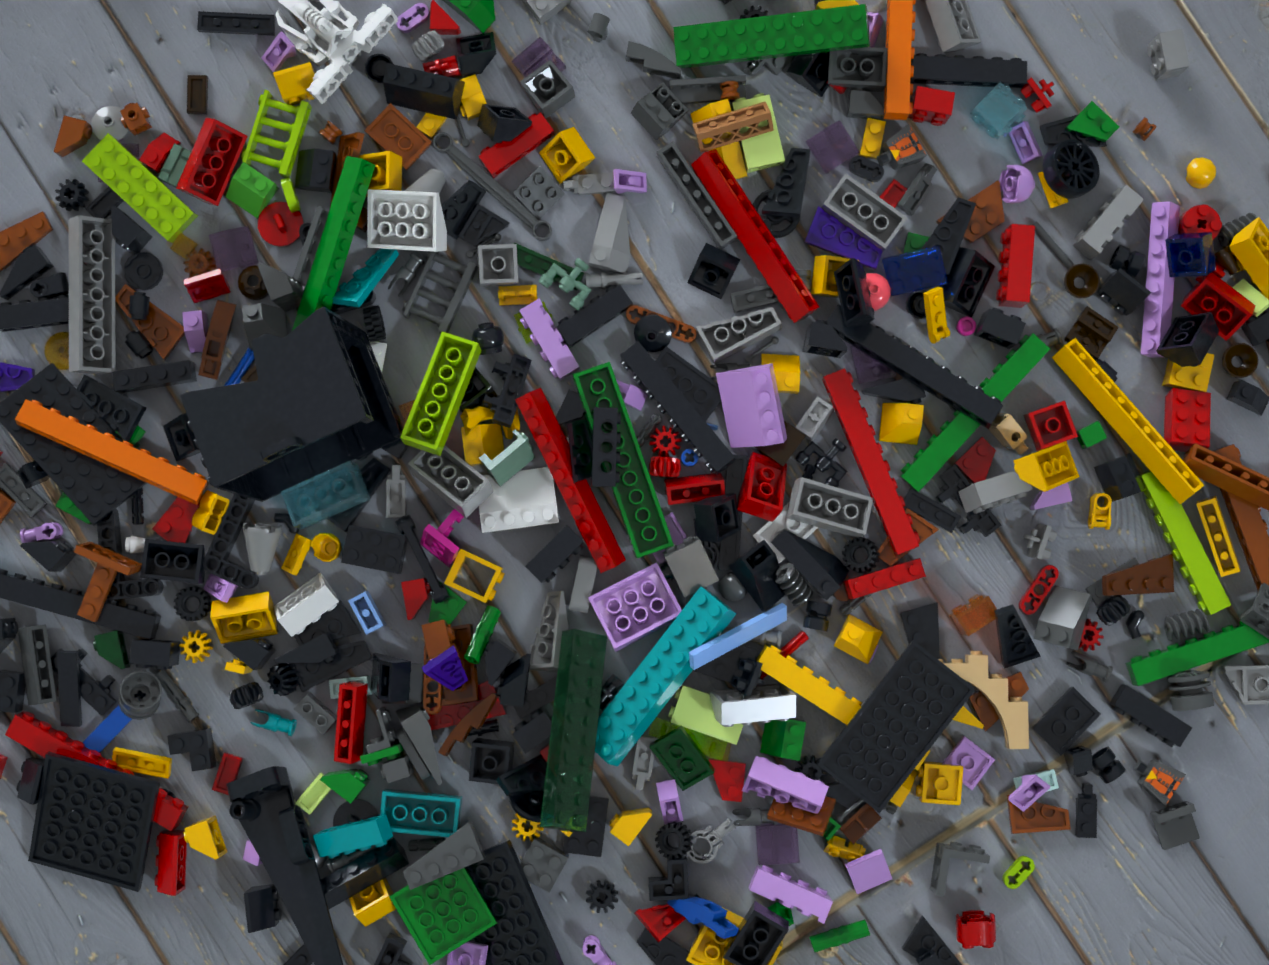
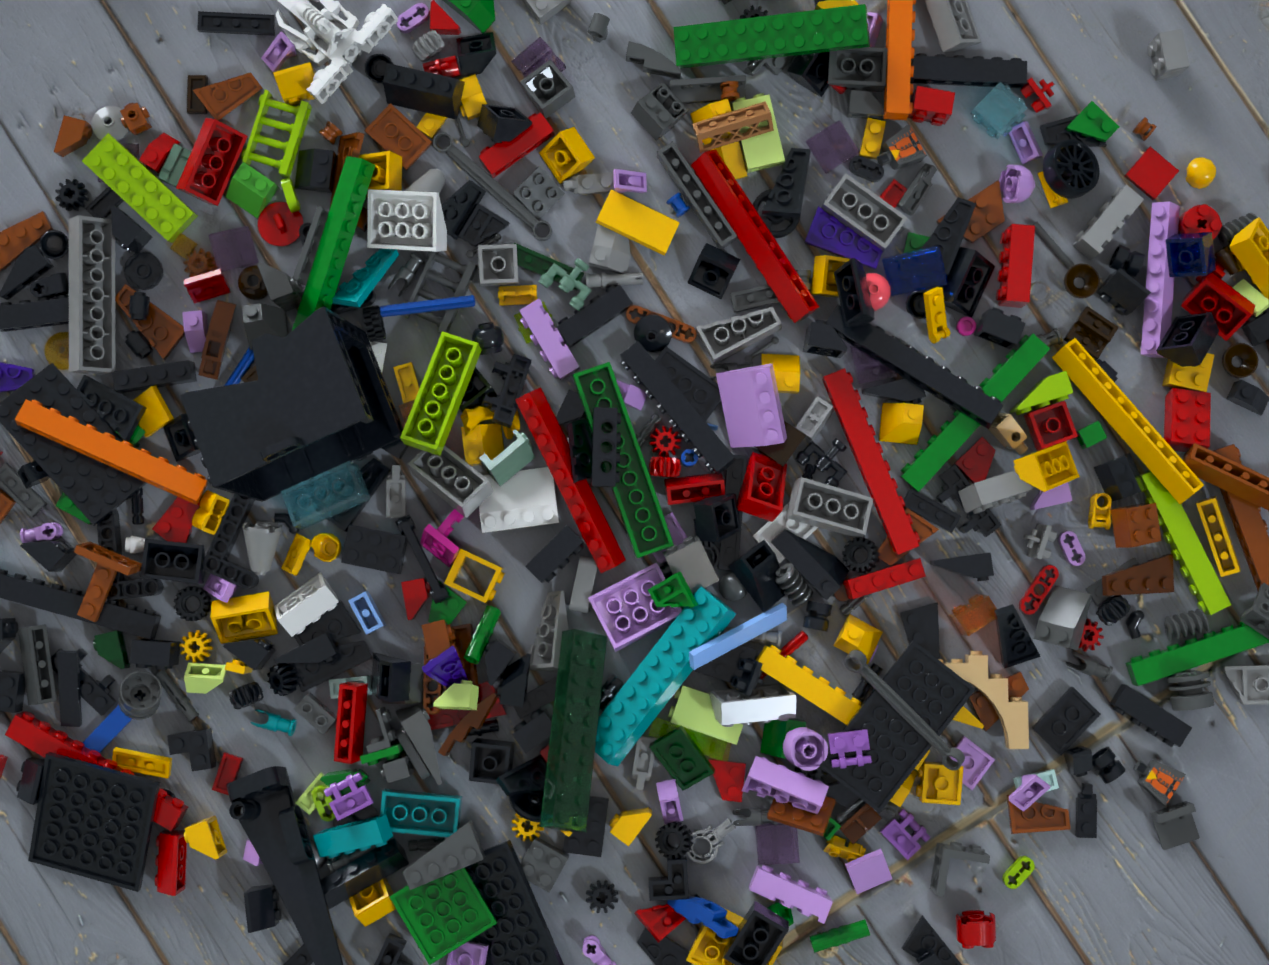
(54, 244): none -> black hair
(157, 411): none -> yellow tile
(203, 677): none -> yellowish green slope
(227, 95): none -> dark orange wing
(320, 805): none -> lime beam
(350, 802): none -> medium lavender plate
(407, 381): none -> yellow plate
(427, 306): none -> blue axle
(459, 697): none -> yellowish green slope
(637, 222): none -> yellow tile
(673, 593): none -> green wing
(678, 205): none -> blue bush
(797, 753): none -> lavender brick
(849, 742): none -> medium lavender plate
(861, 691): none -> black pin
(900, 838): none -> medium lavender plate
(904, 710): none -> dark grey piece
(971, 566): none -> black slope
(1052, 388): none -> lime slope
(1076, 546): none -> lavender beam
(1136, 525): none -> dark orange brick
(1151, 173): none -> red tile

